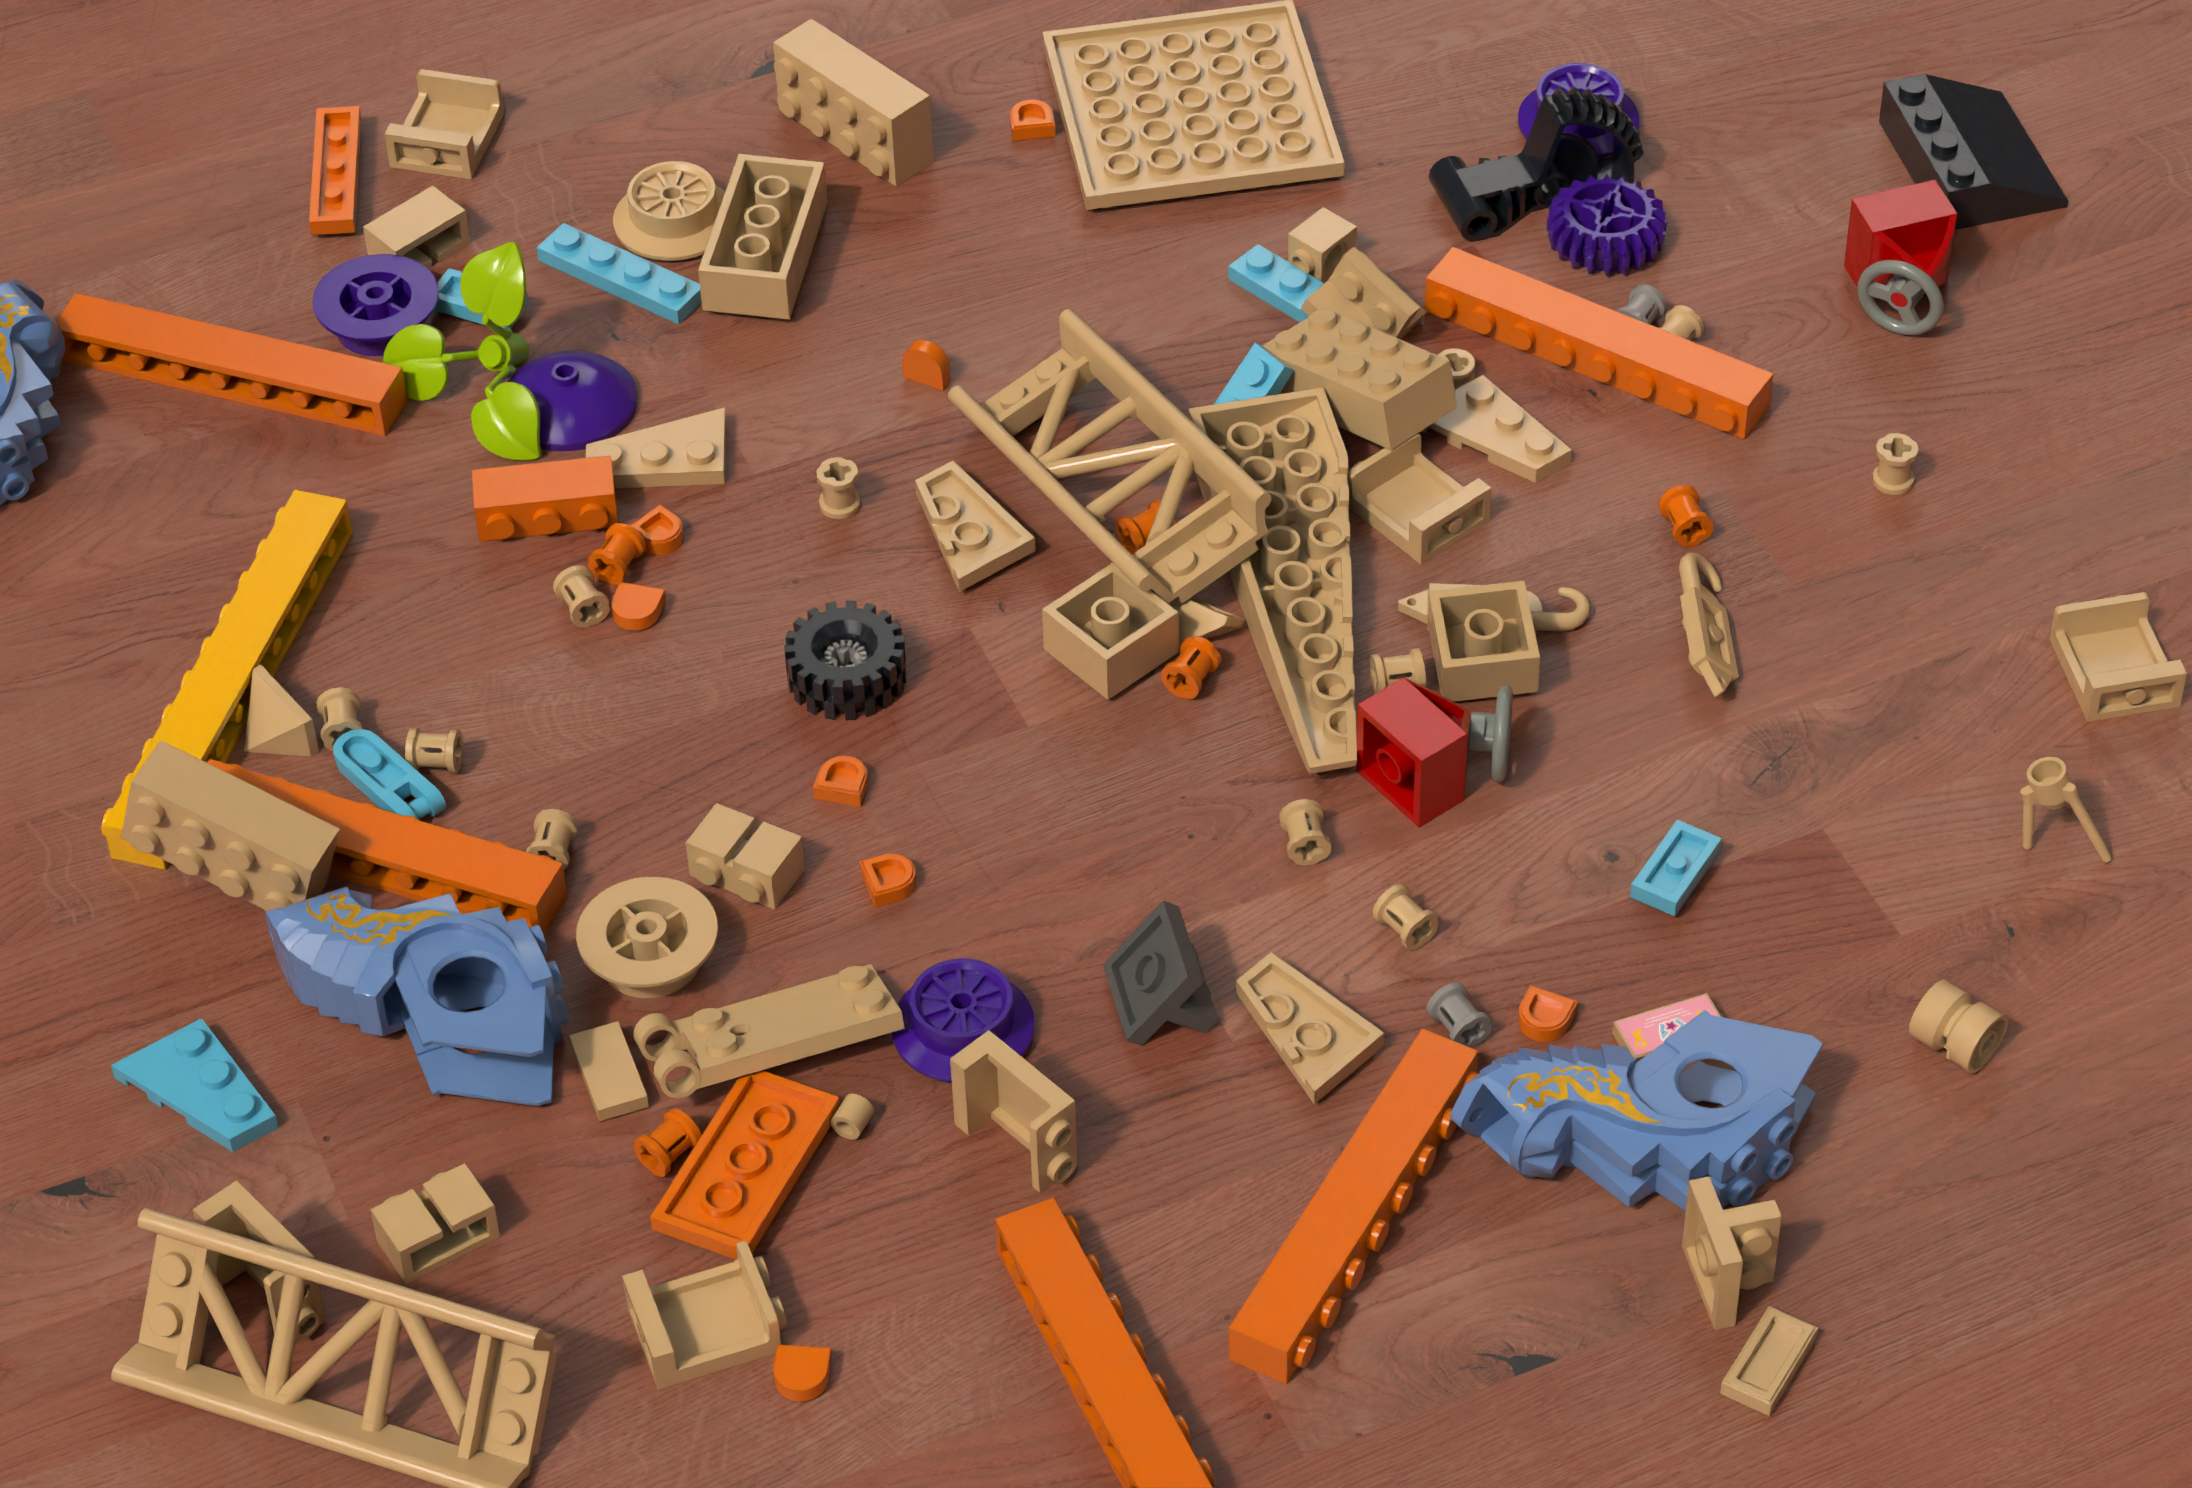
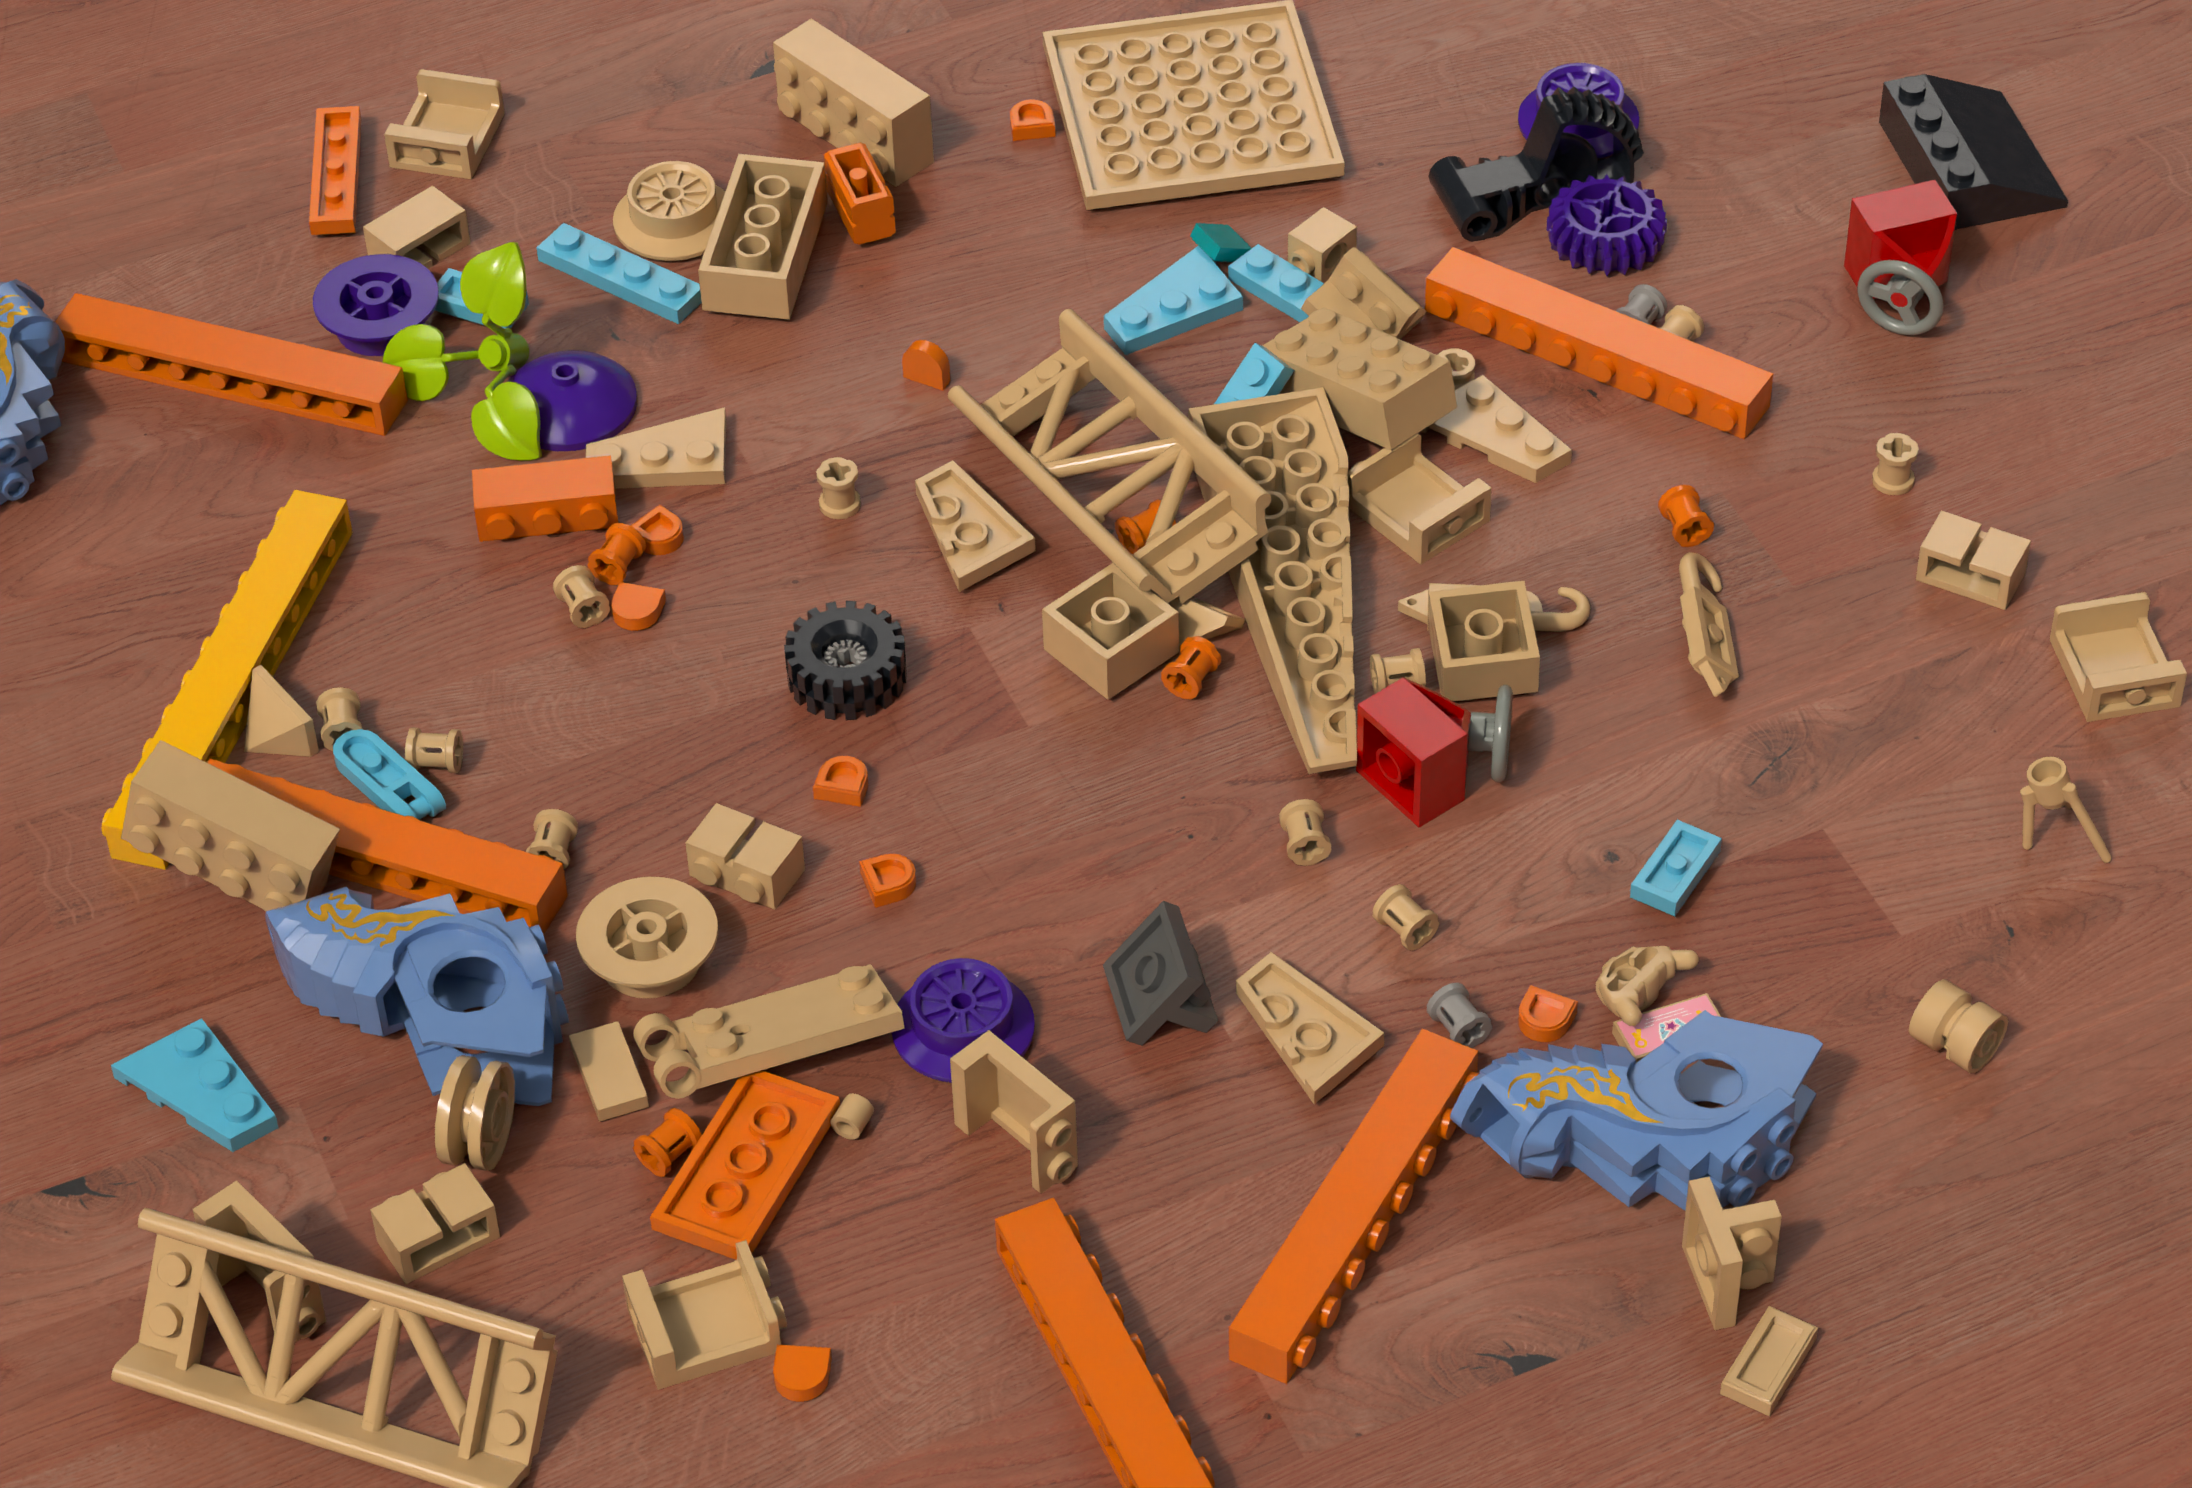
(474, 1112): none -> tan wheel
(859, 193): none -> orange brick
(1172, 303): none -> medium azure wing
(1219, 242): none -> teal tile
(1636, 976): none -> tan piece
(1973, 561): none -> tan piece

